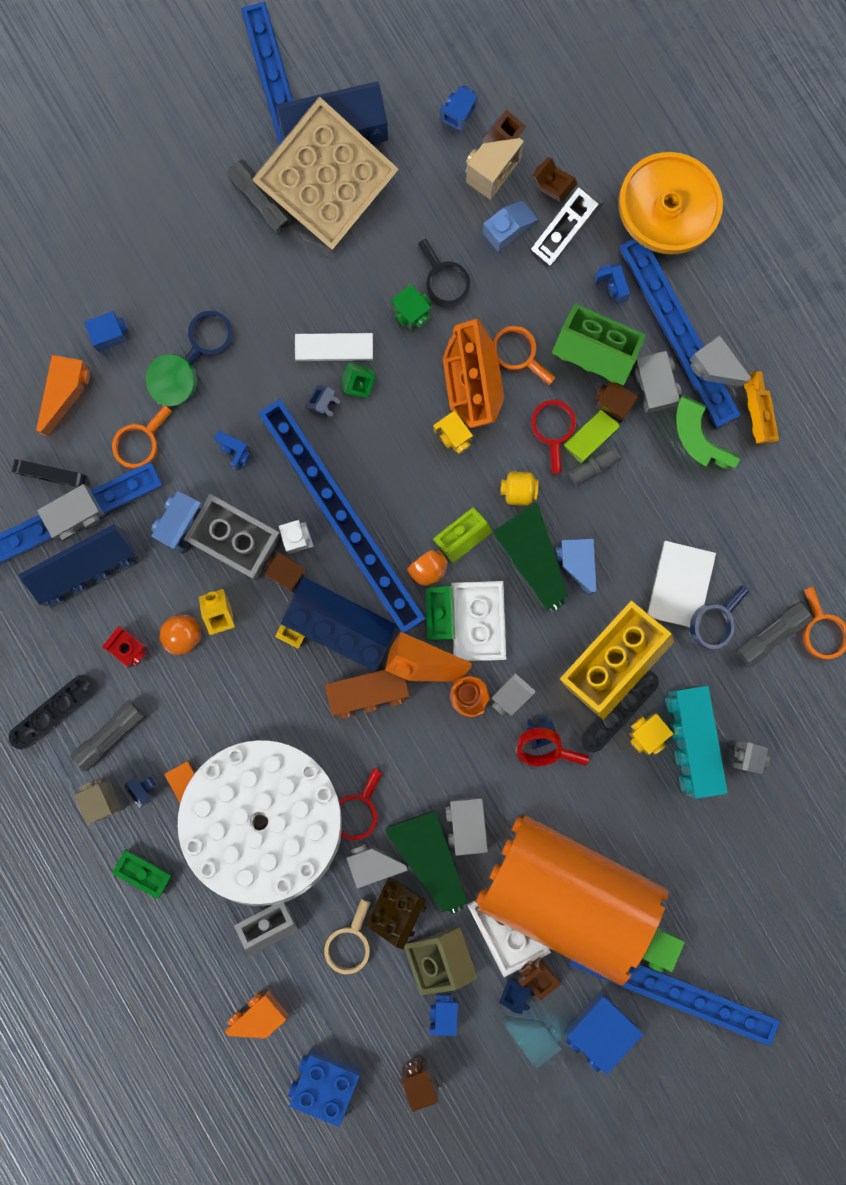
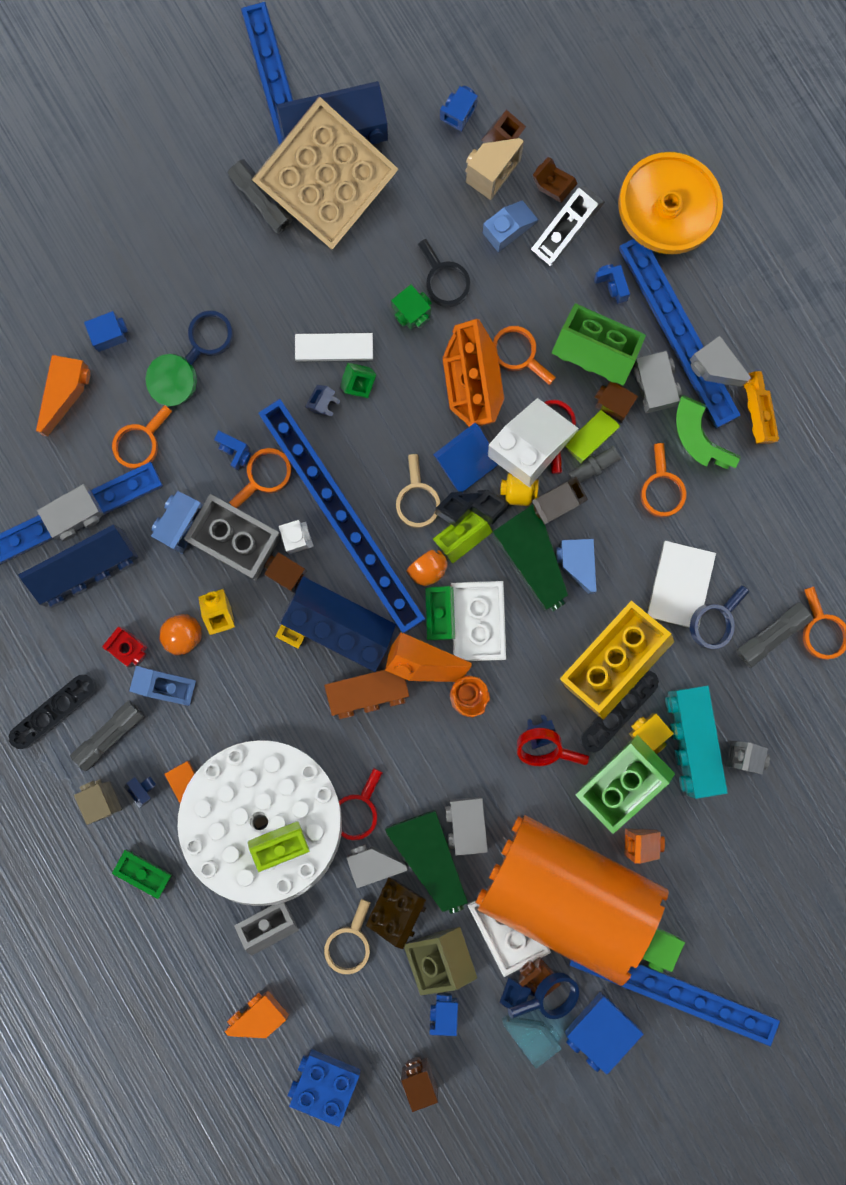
(48, 473): black beam -> none
(162, 685): none -> medium blue slope
(252, 486): none -> orange piece
(278, 846): none -> lime slope
(415, 479): none -> tan piece
(454, 432): yellow brick -> none
(459, 505): none -> black tile
(466, 458): none -> blue tile
(512, 695): light grey slope -> none
(531, 441): none -> white slope
(537, 1002): none -> dark blue piece
(559, 500): none -> slope
(625, 784): none -> bright green brick
(643, 845): none -> orange slope
(661, 472): none -> orange piece

